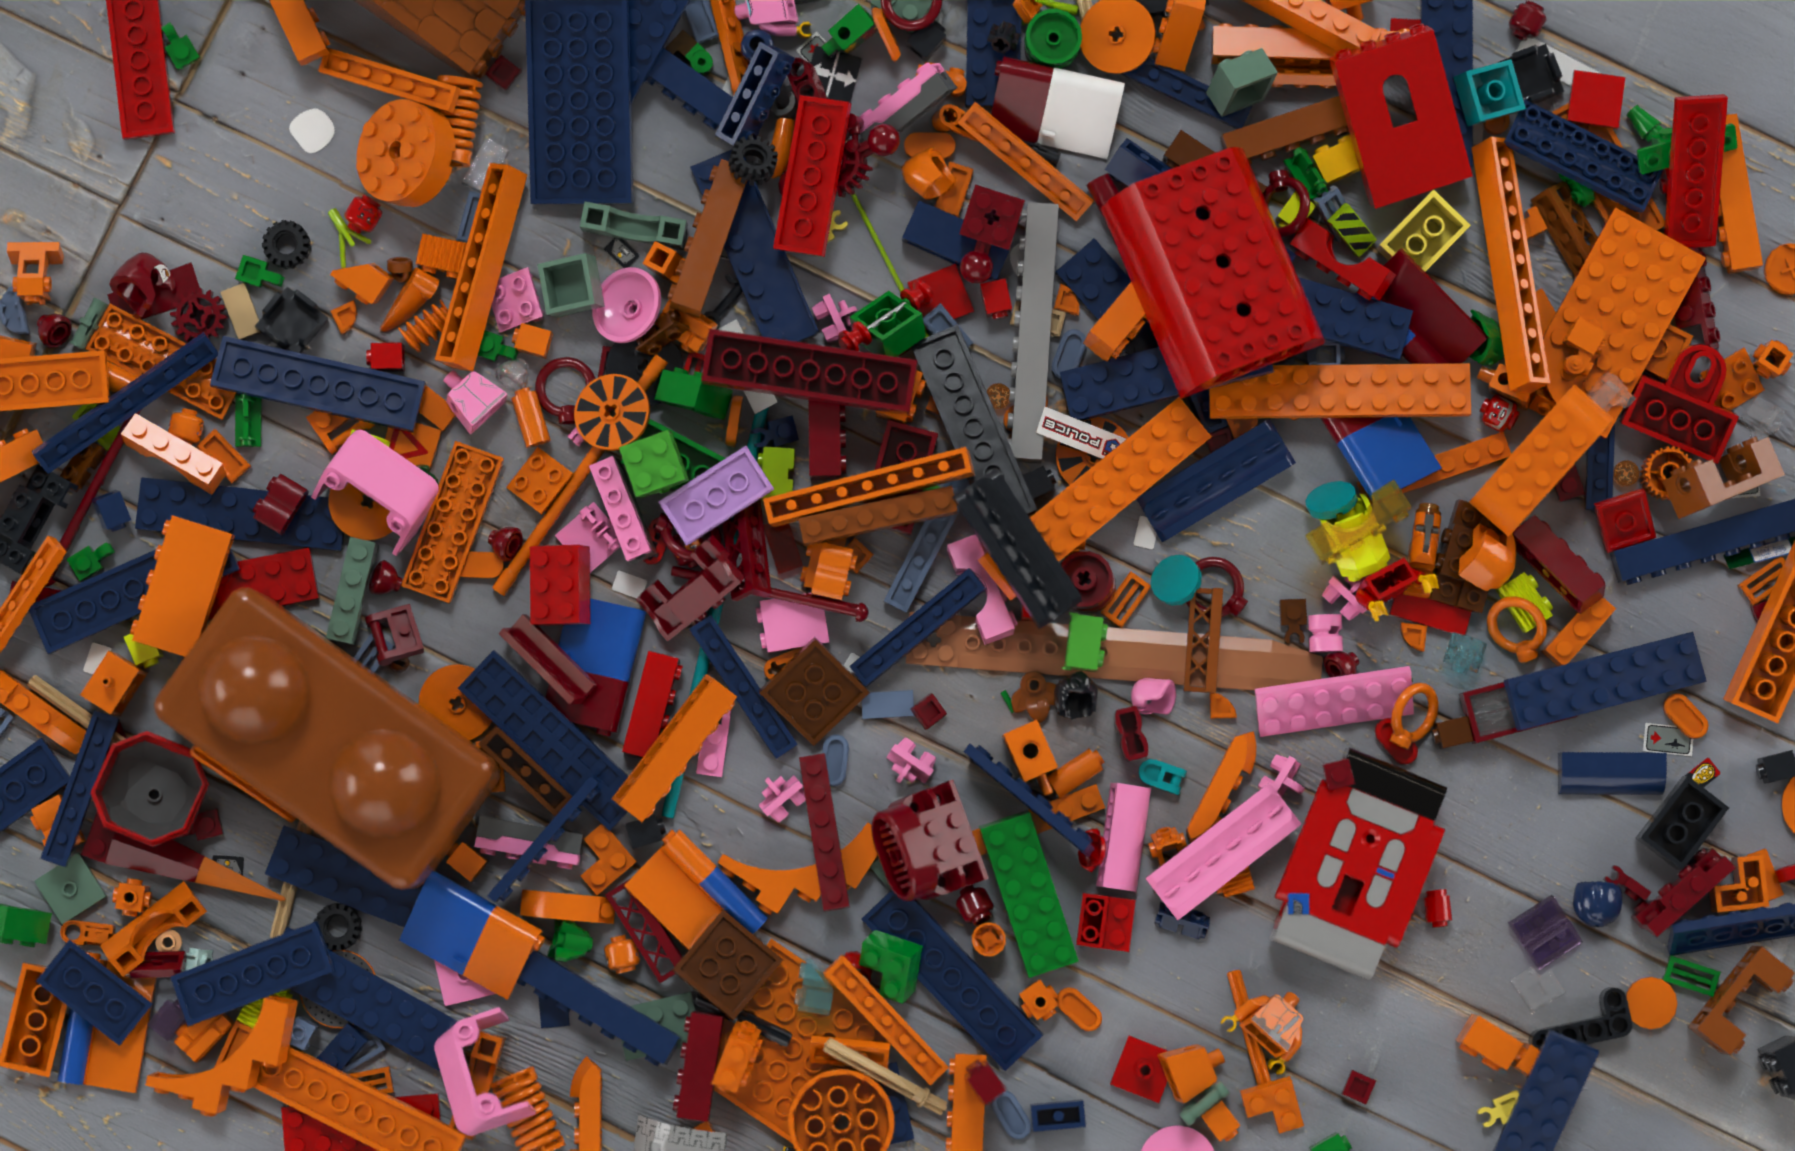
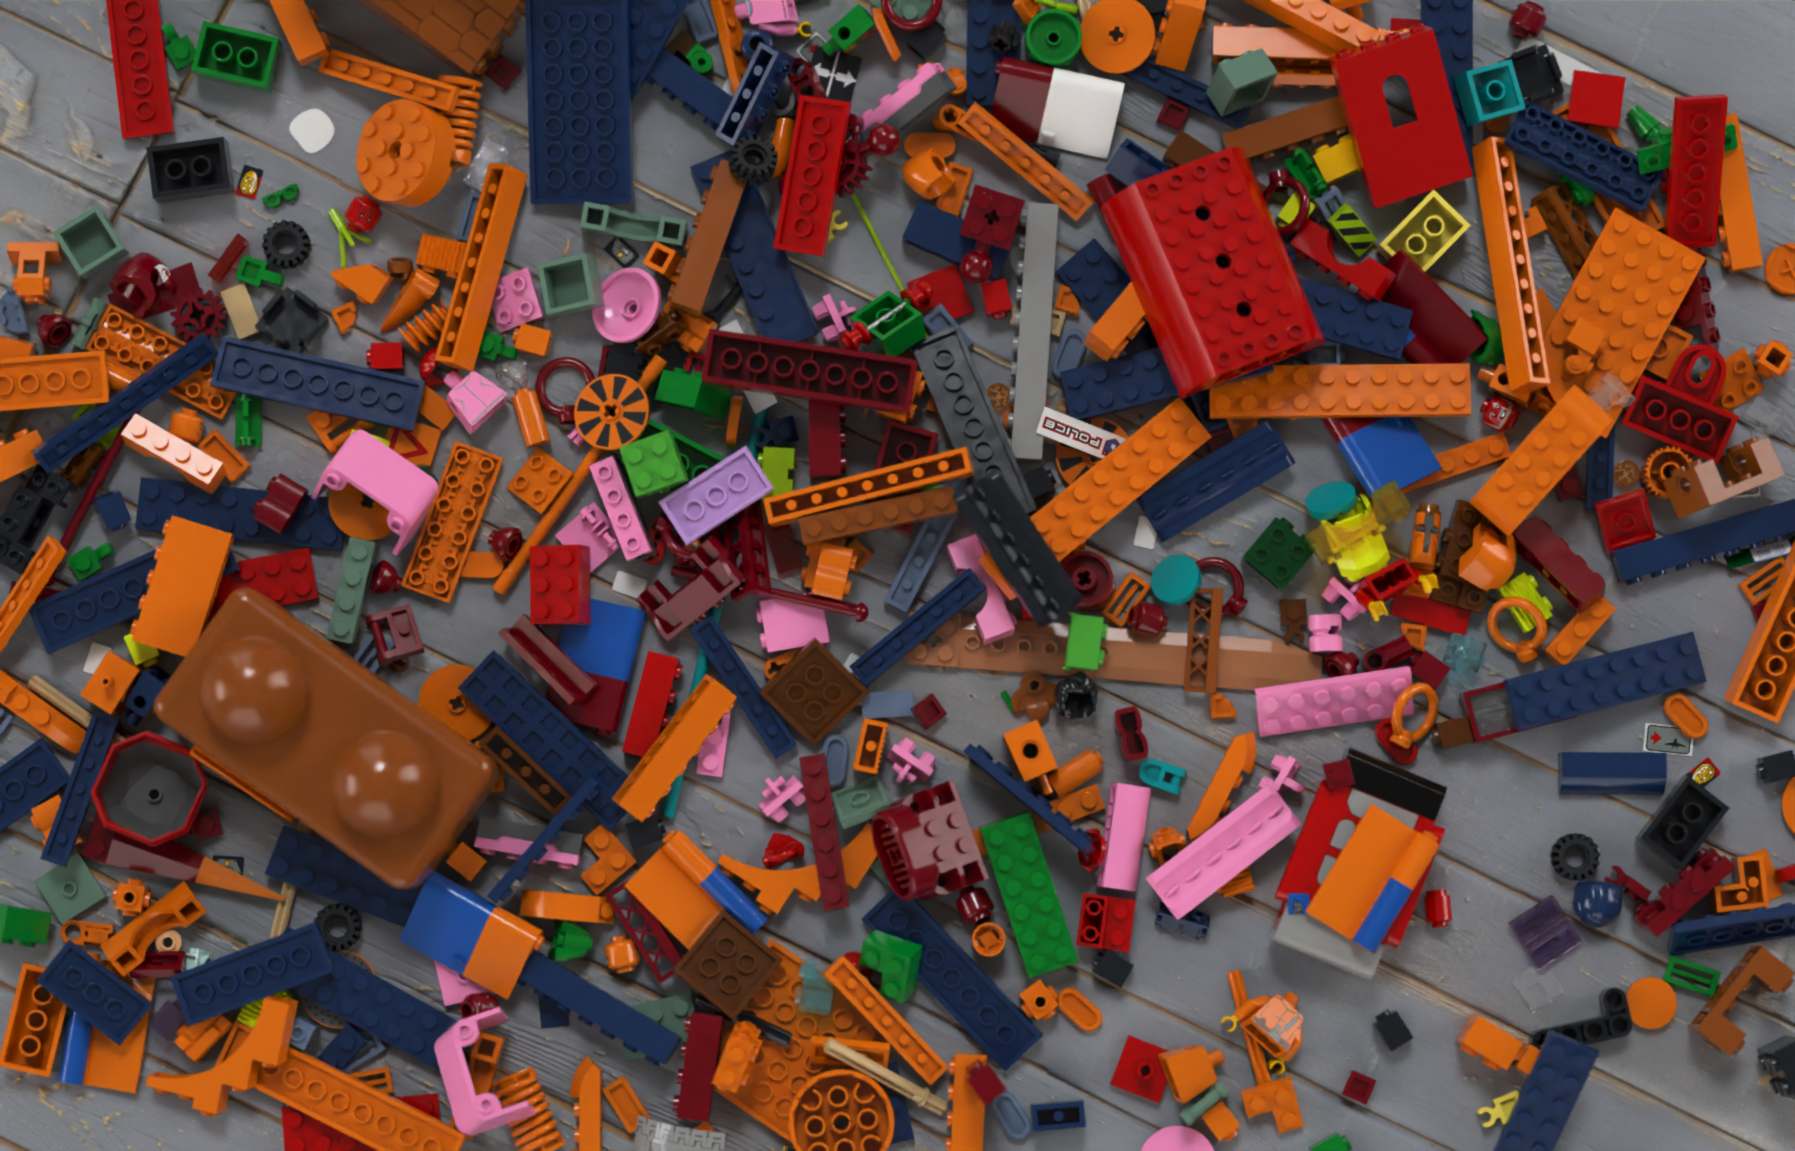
(91, 242): none -> sand green piece
(147, 687): none -> dark blue torso
(190, 170): none -> black brick
(228, 258): none -> clear red tile
(237, 57): none -> green brick
(249, 182): none -> sticker
(289, 193): none -> green piece
(427, 365): none -> red piece
(477, 1003): none -> dark red head
(625, 1102): none -> orange tile
(781, 848): none -> red piece
(860, 801): none -> sand green plate
(870, 746): none -> orange brick
(1111, 967): none -> black brick
(1147, 619): none -> dark red head
(1160, 691): bright pink hair -> none
(1173, 114): none -> dark red tile
(1278, 553): none -> dark green brick
(1372, 878): none -> orange door
(1389, 654): none -> dark red piece
(1392, 1029): none -> black brick
(1428, 669): none -> dark red brick
(1589, 849): none -> black tyre

